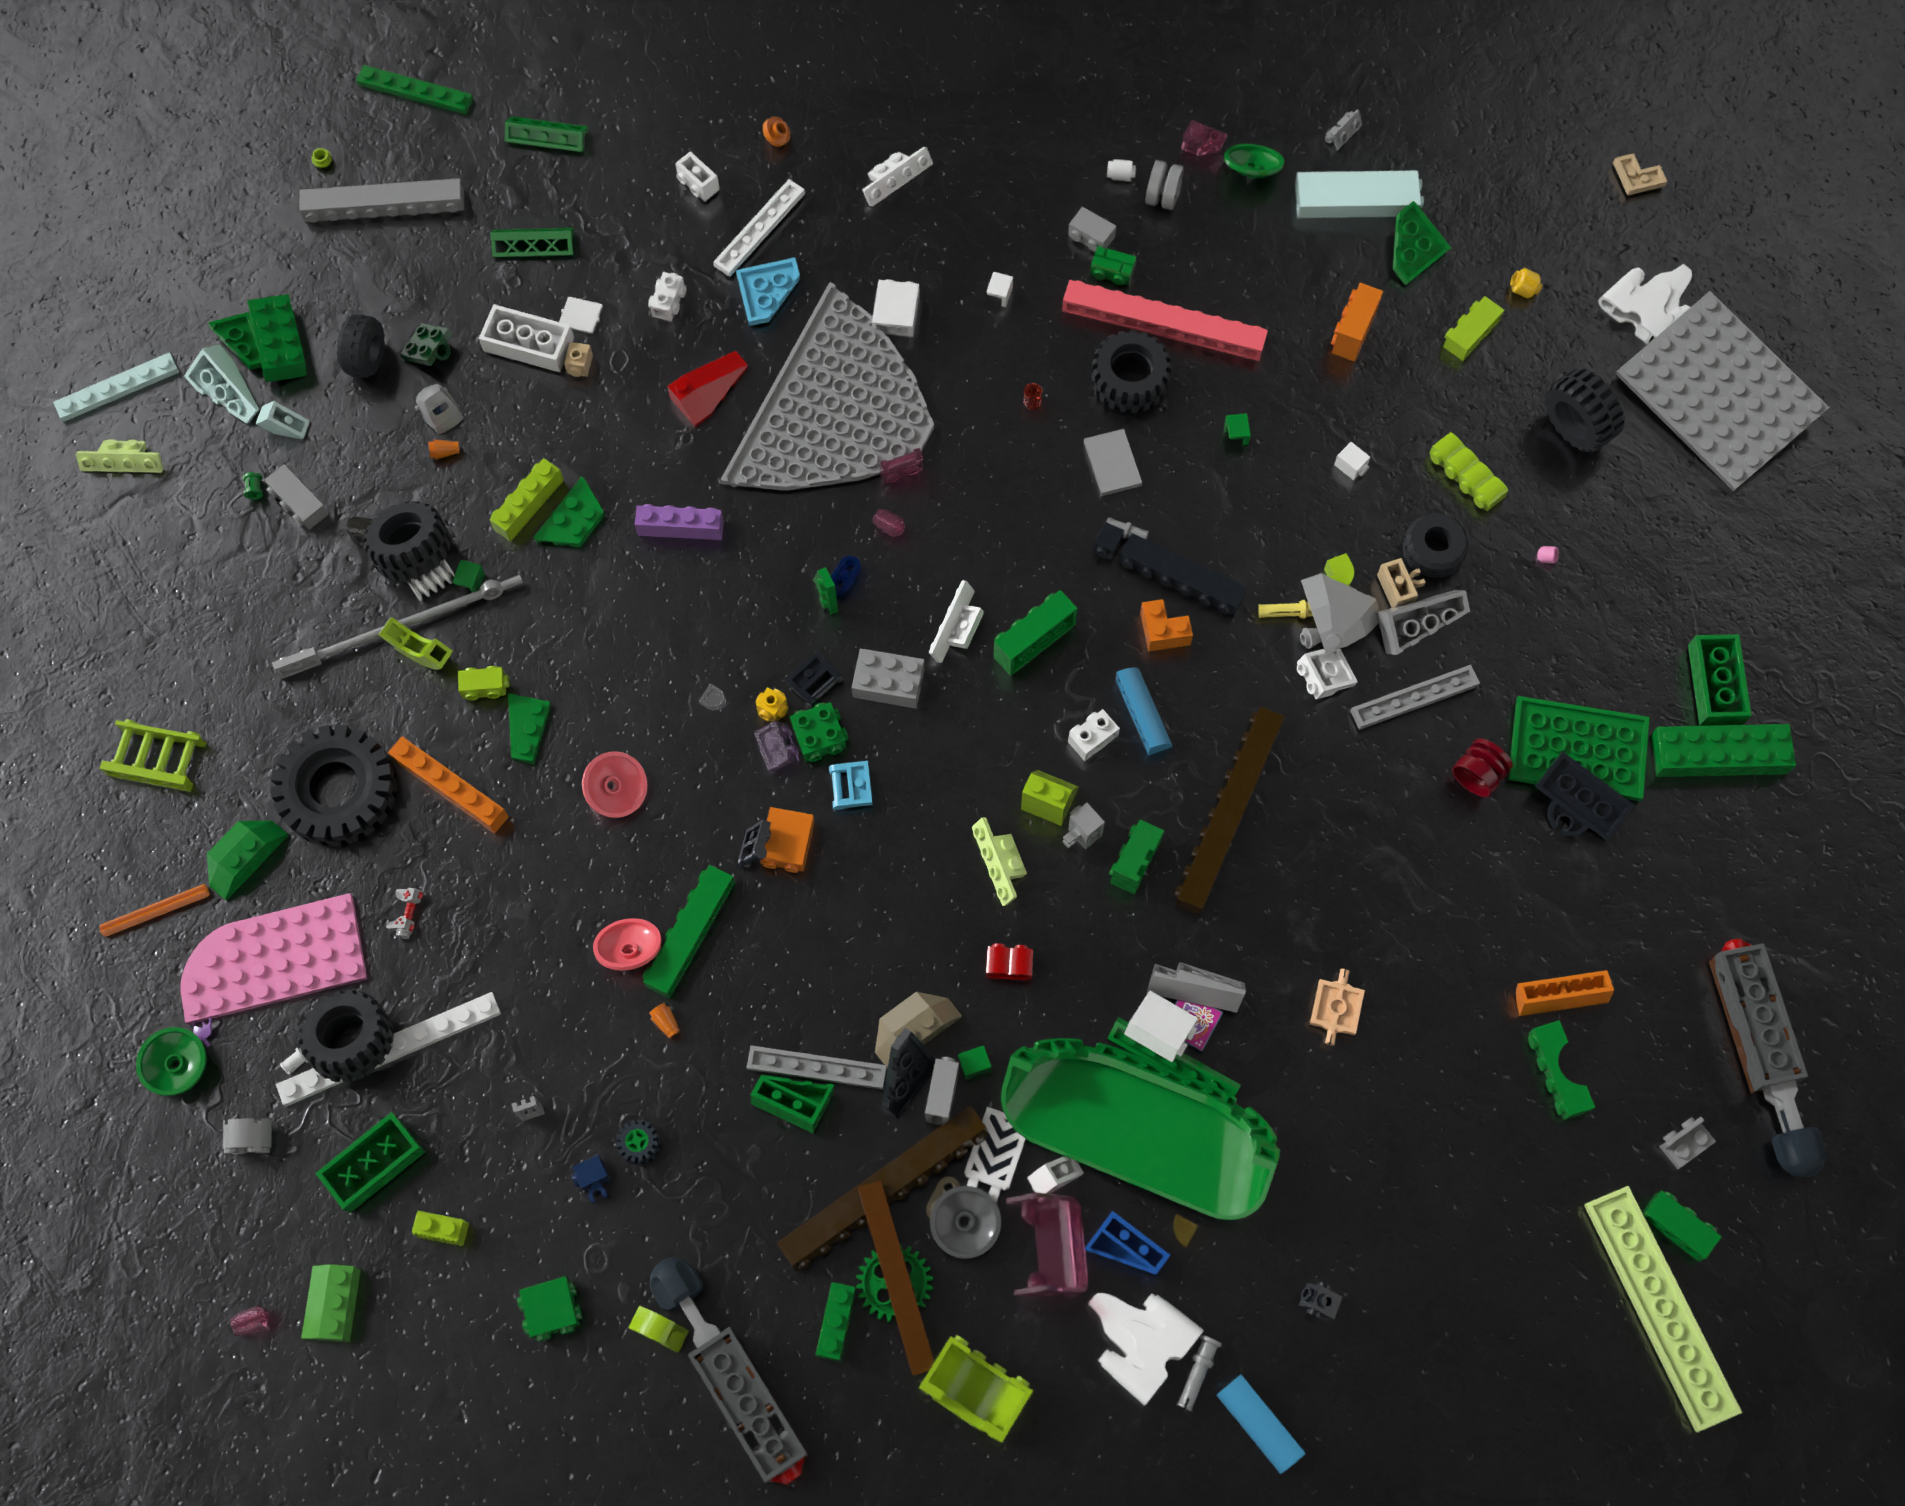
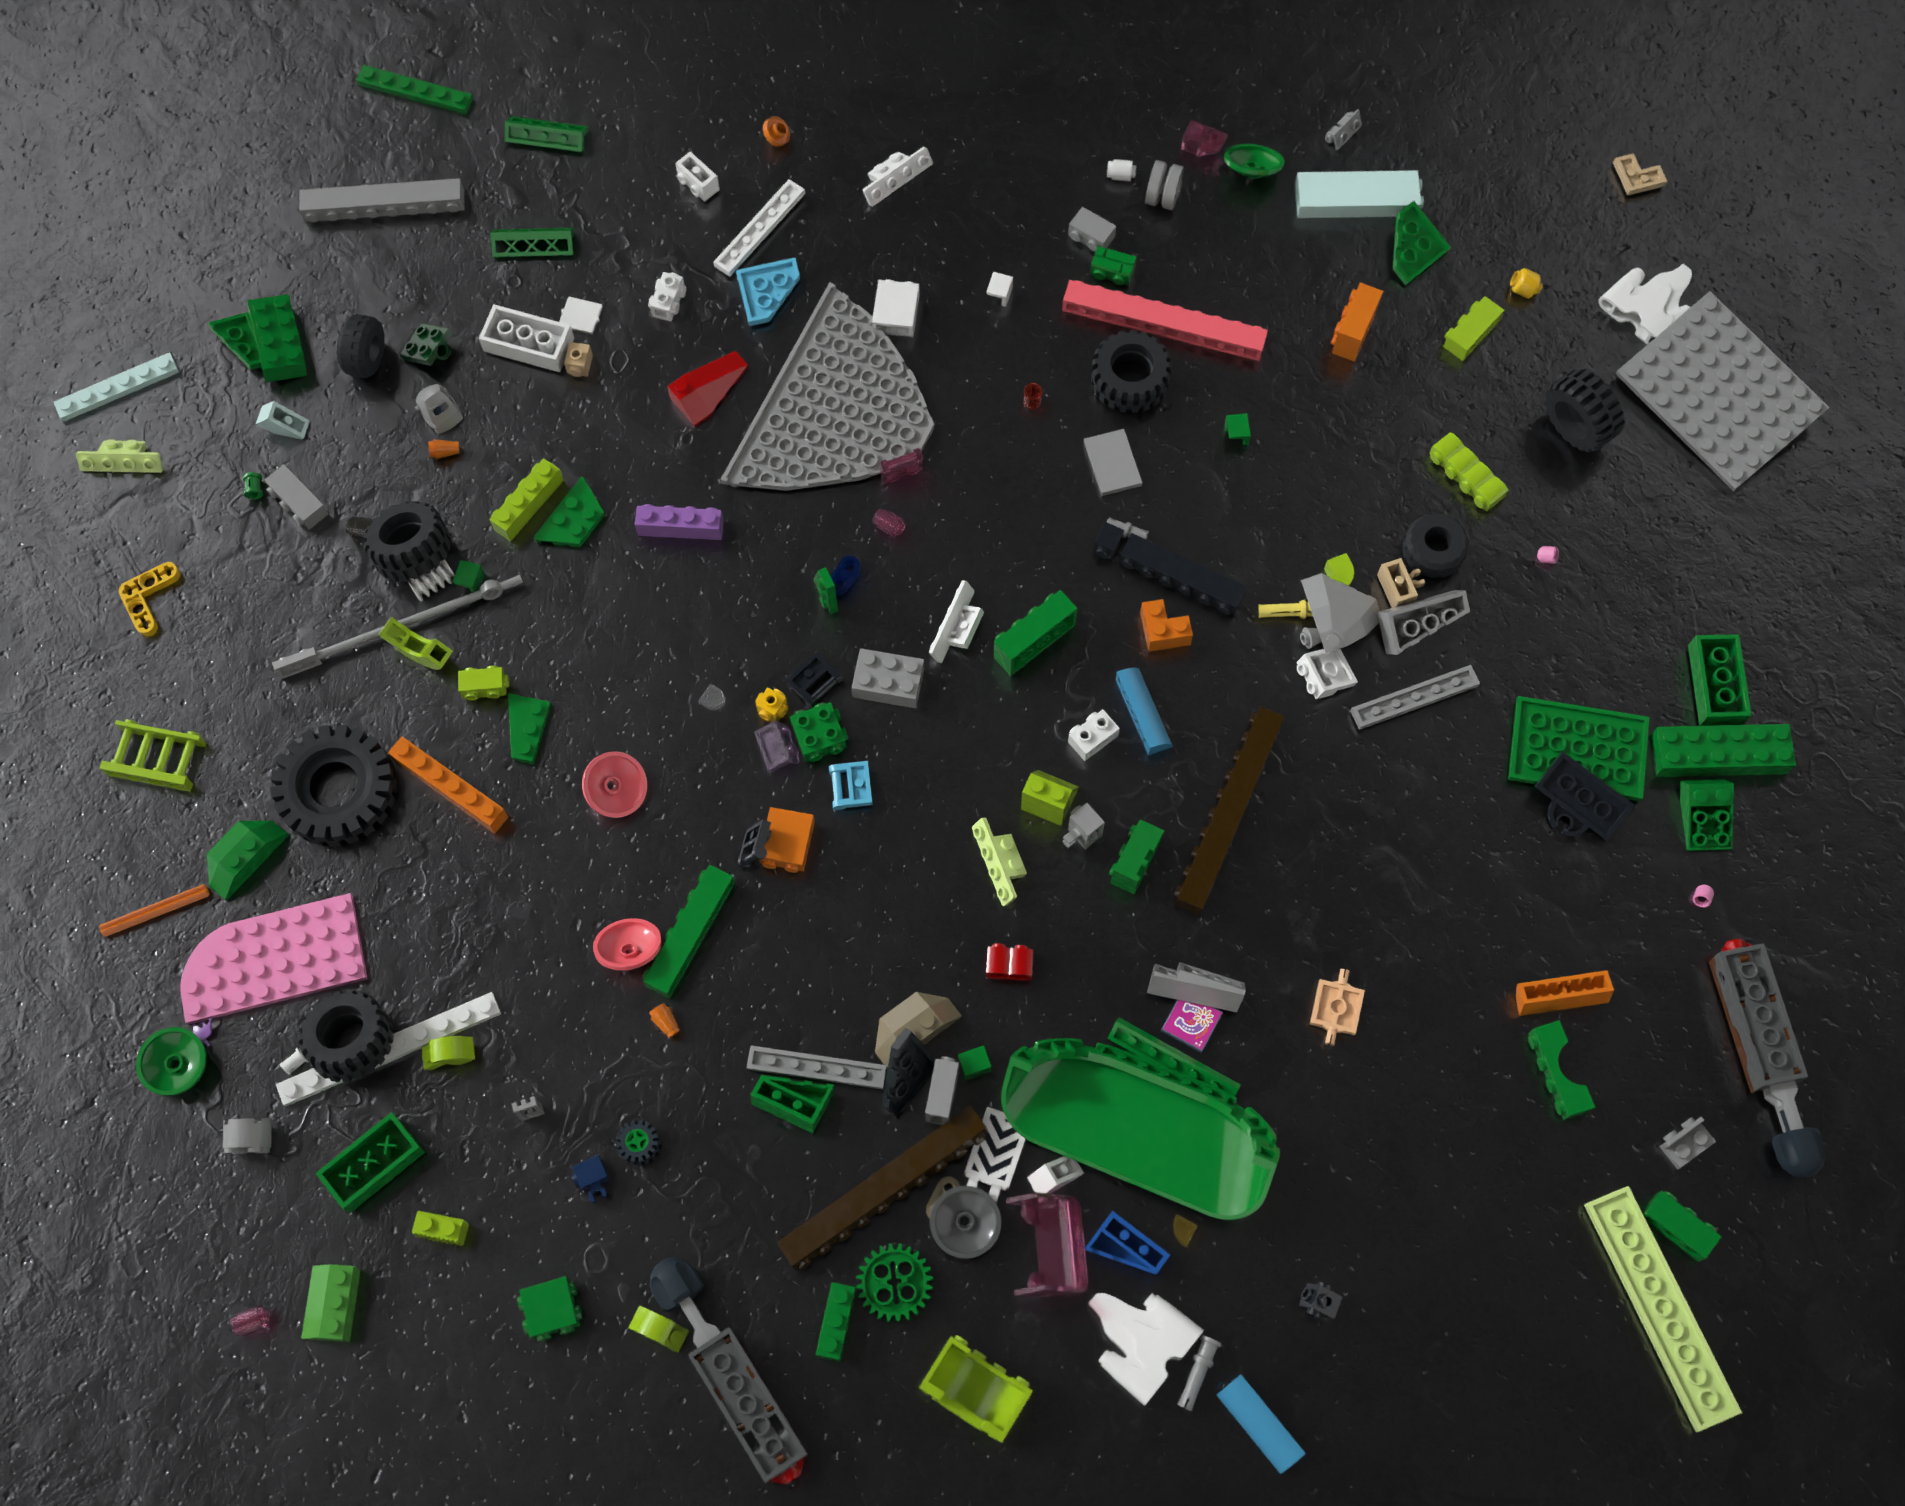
(137, 596): none -> yellow beam
(219, 378): light aqua wedge -> none
(319, 154): lime plate -> none
(404, 924): light grey piece -> none
(448, 1050): none -> lime brick
(896, 1278): reddish brown tile -> none
(1161, 1026): white brick -> none
(1352, 461): white brick -> none
(1482, 767): dark red wheel -> none
(1705, 891): none -> bright pink piece
(1707, 813): none -> green slope

